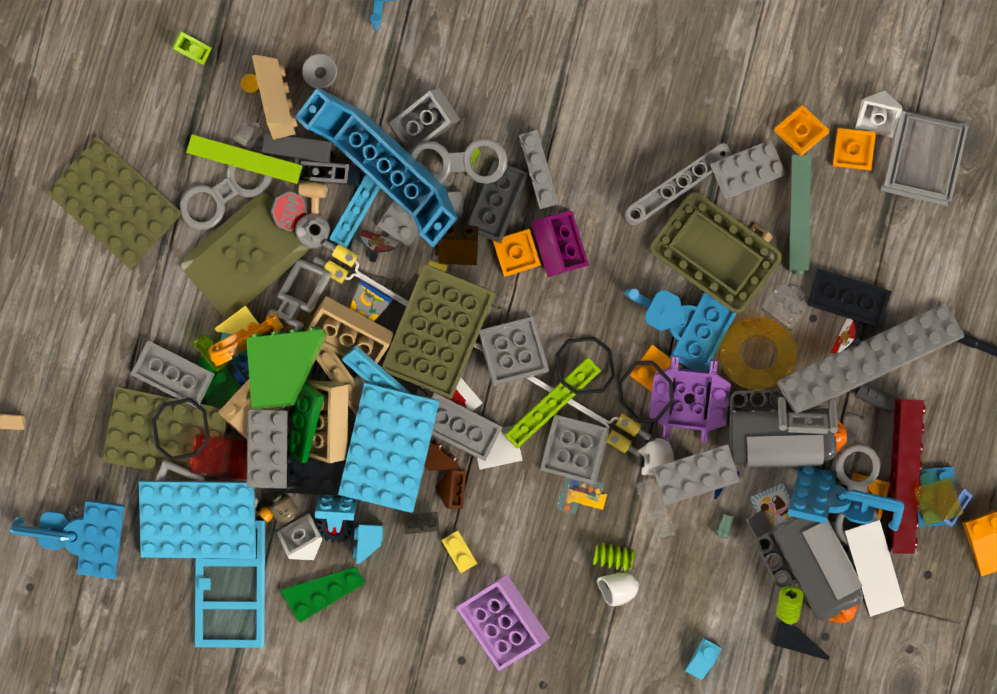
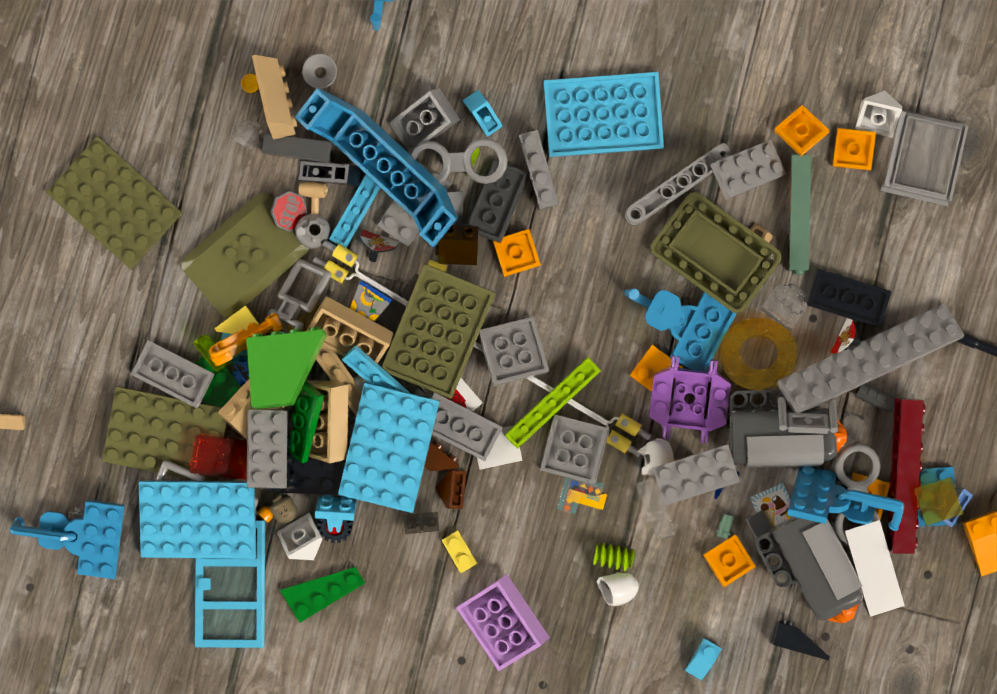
(156, 433): black piece -> none
(191, 48): lime slope -> none
(222, 193): light grey bar -> none
(244, 159): lime tile -> none
(369, 539): medium azure slope -> none
(482, 113): none -> medium azure slope
(559, 243): magenta slope -> none
(560, 370): black piece -> none
(603, 114): none -> medium azure plate
(670, 391): black piece -> none
(729, 560): none -> light orange plate
(789, 604): lime piece -> none

